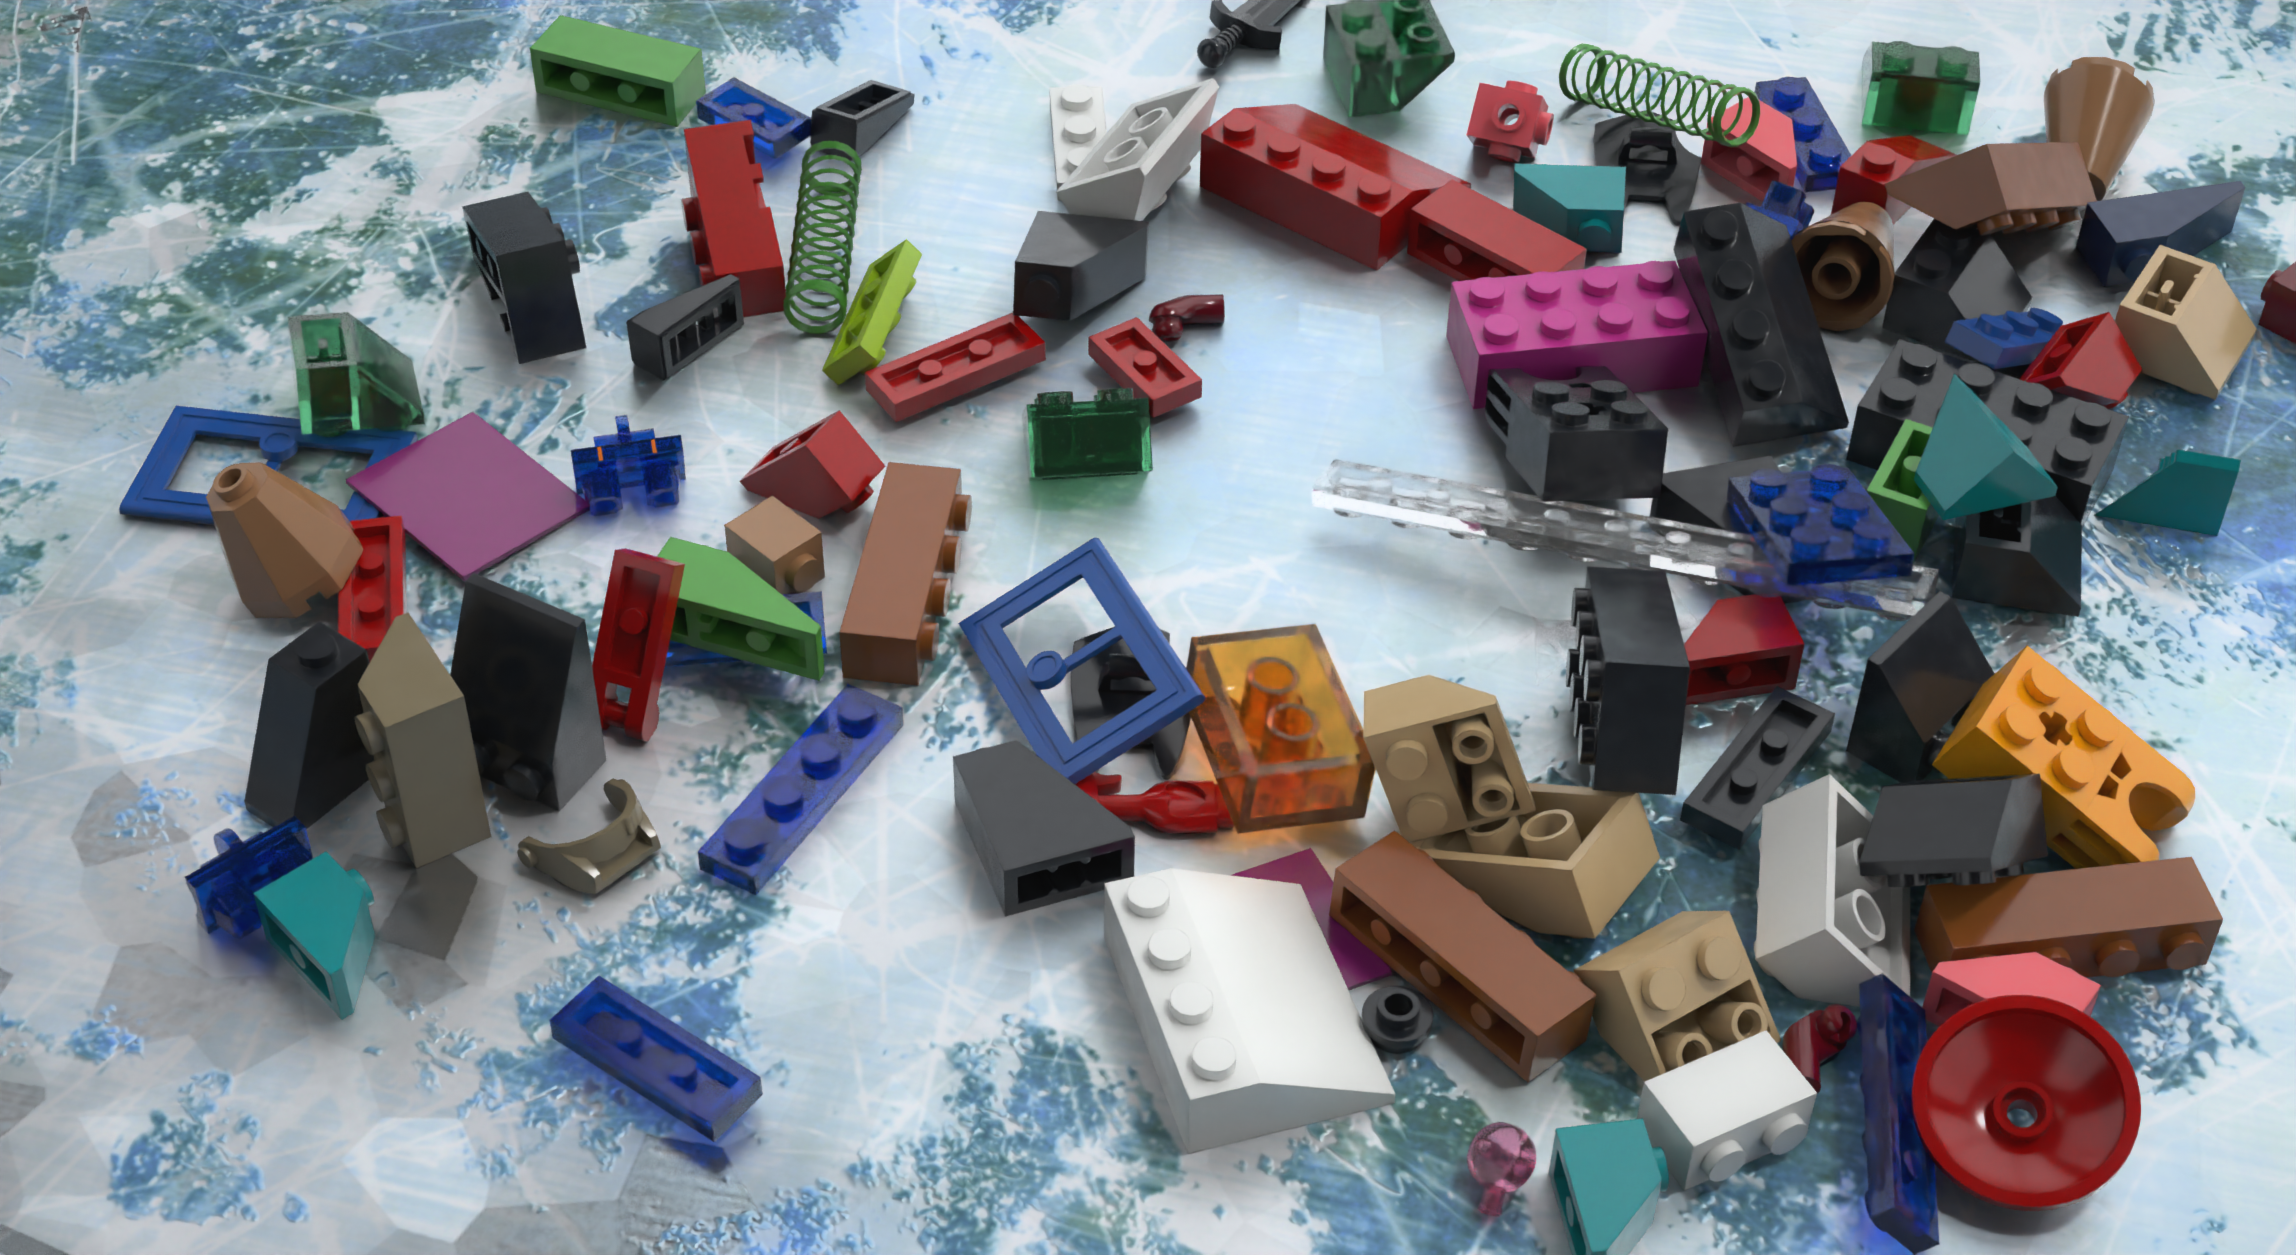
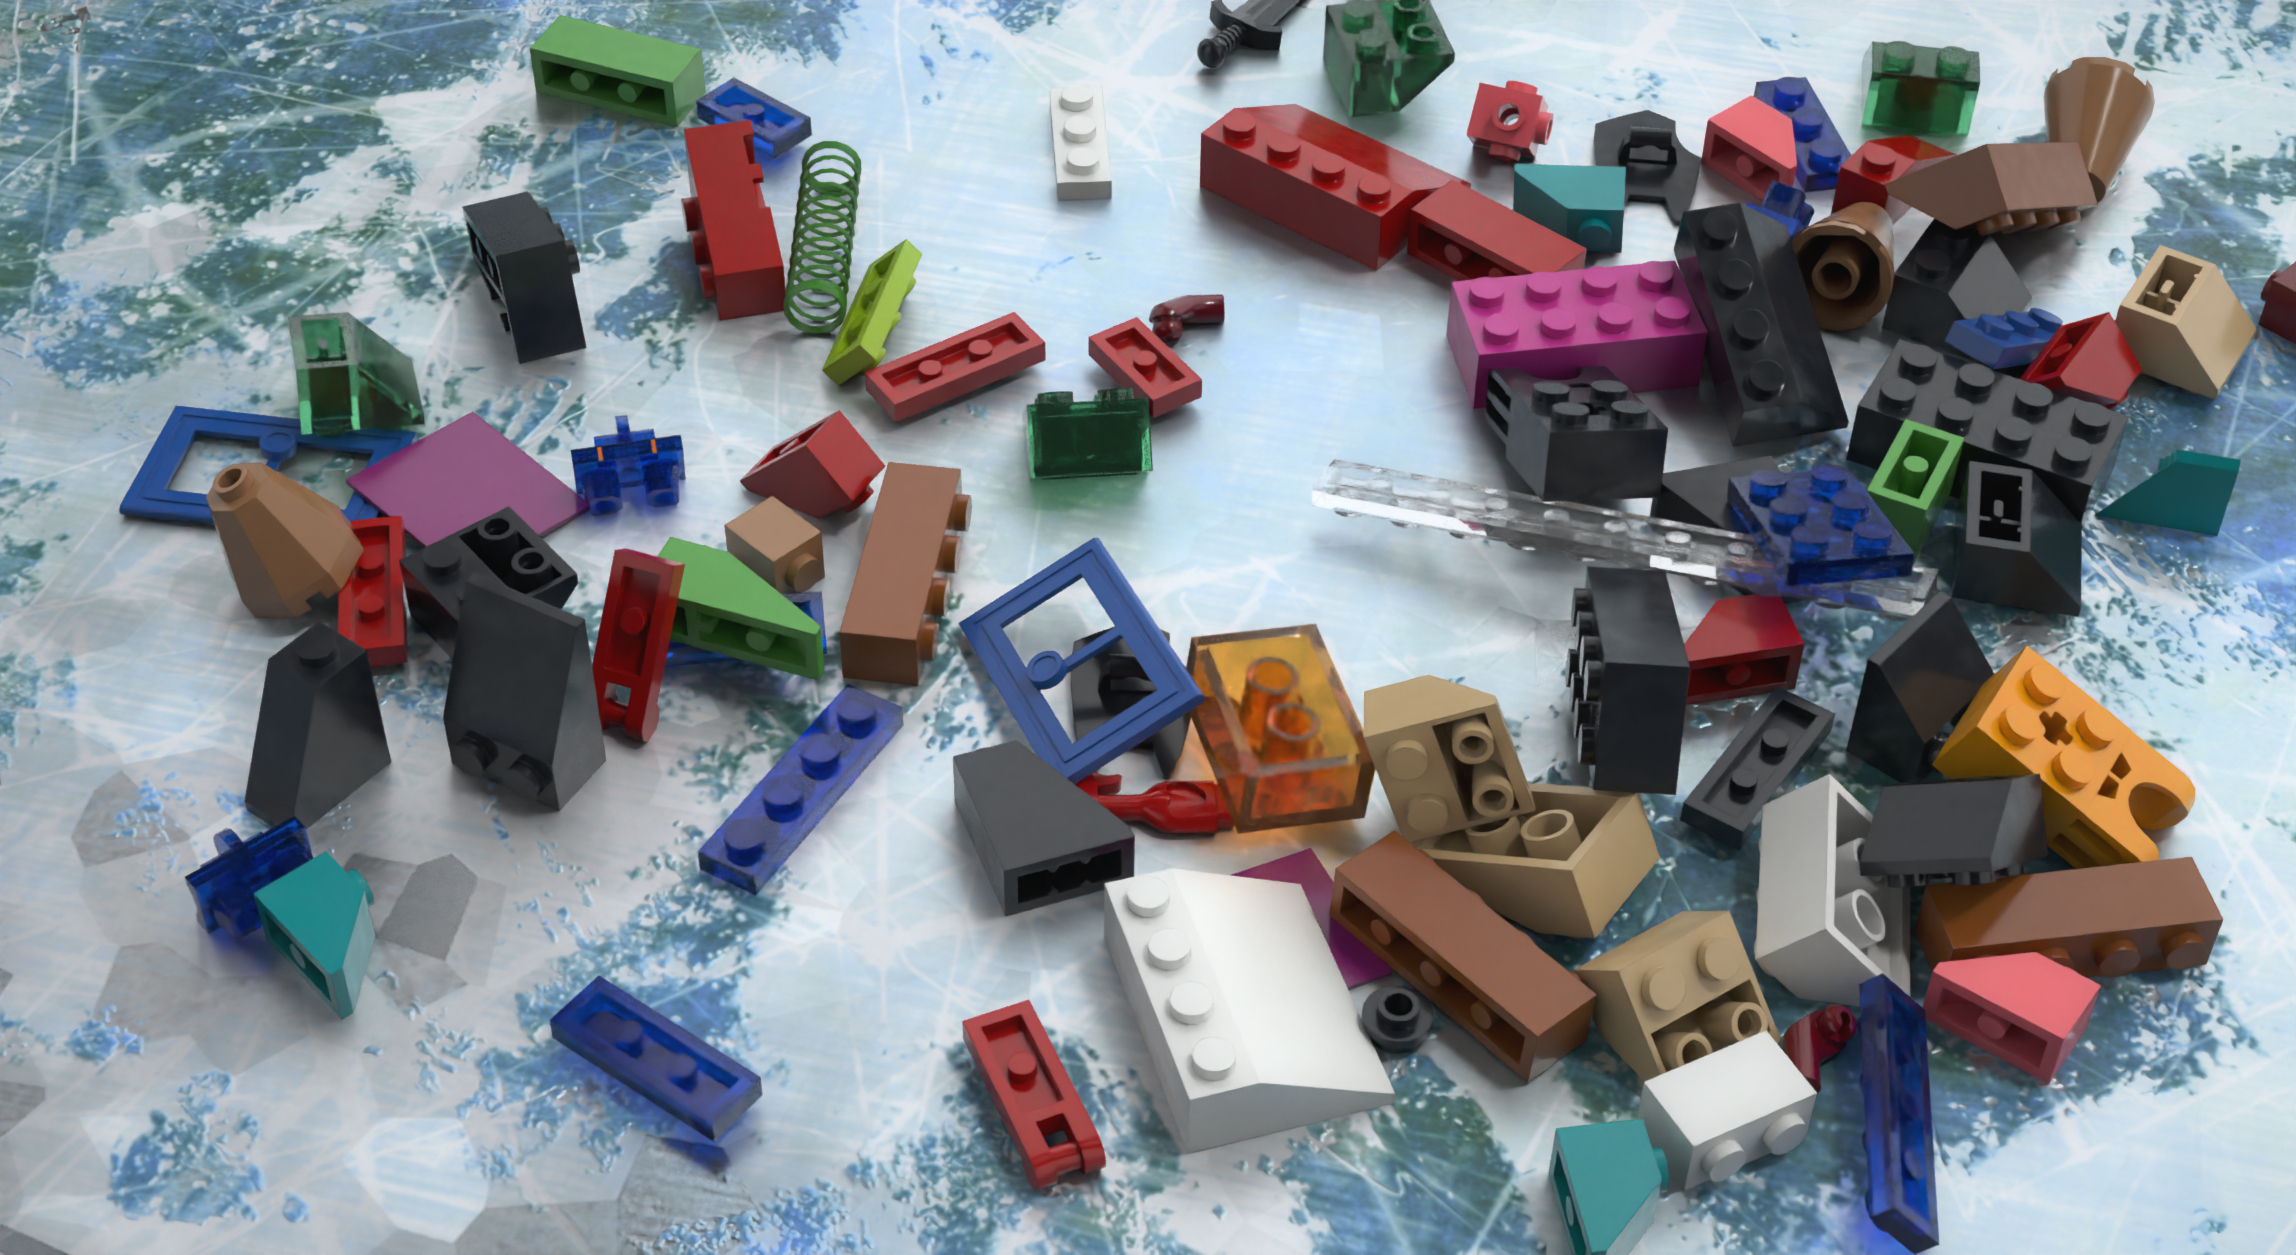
(421, 749): dark tan slope -> none
(495, 548): none -> black slope
(601, 857): dark tan helmet -> none
(667, 333): black slope -> none
(859, 116): black slope -> none
(1033, 1093): none -> red plate
(1077, 263): black slope -> none
(1141, 155): white slope -> none
(1500, 1162): clear pink piece -> none
(1603, 67): bright green piece -> none
(1976, 460): teal slope -> none
(2034, 1059): red dish -> none
(2126, 231): dark blue slope -> none

